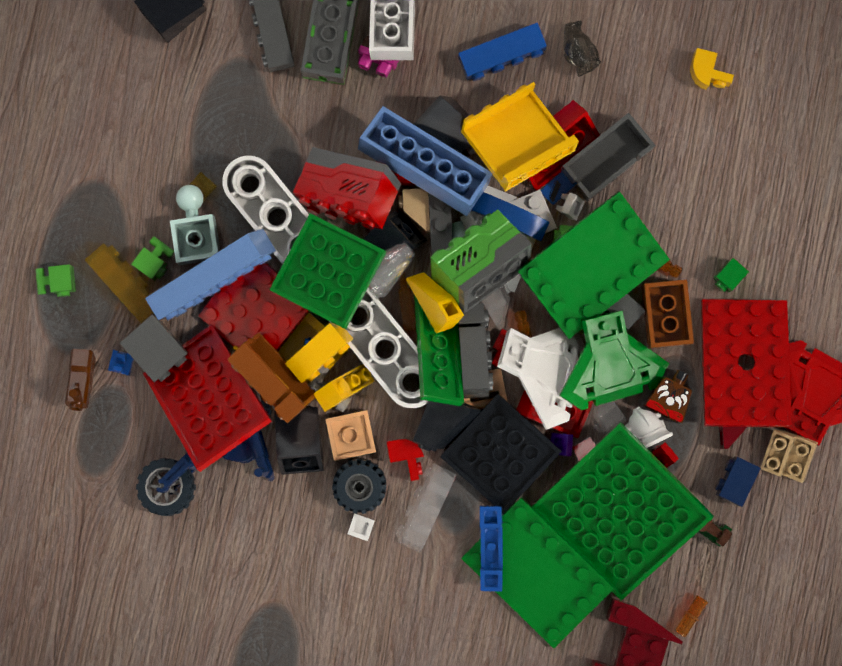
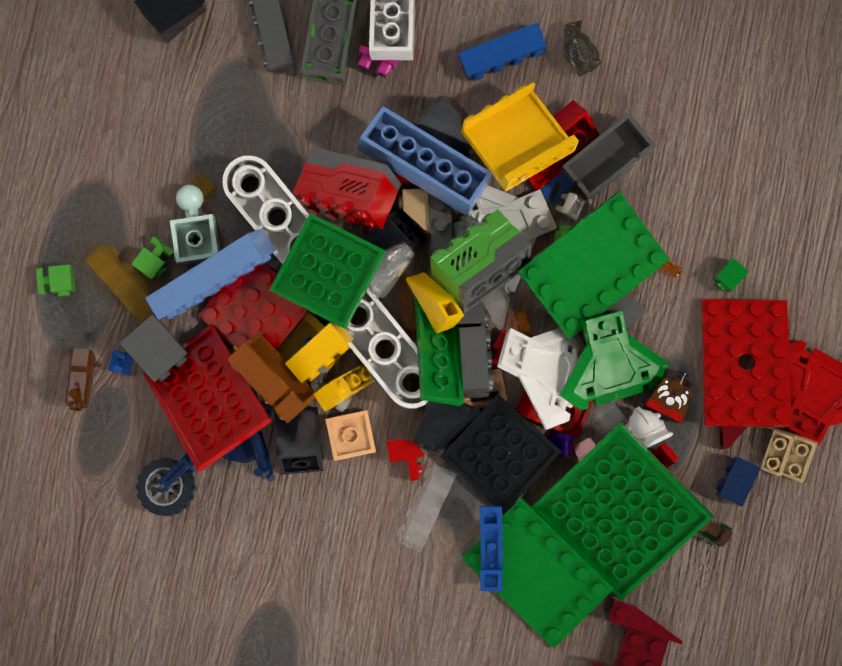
(359, 486): black wheel -> none
(361, 527): white tile -> none
(523, 220): blue slope -> none
(667, 314): dark orange brick -> none
(691, 616): clear orange axle -> none
(703, 70): yellow brick -> none

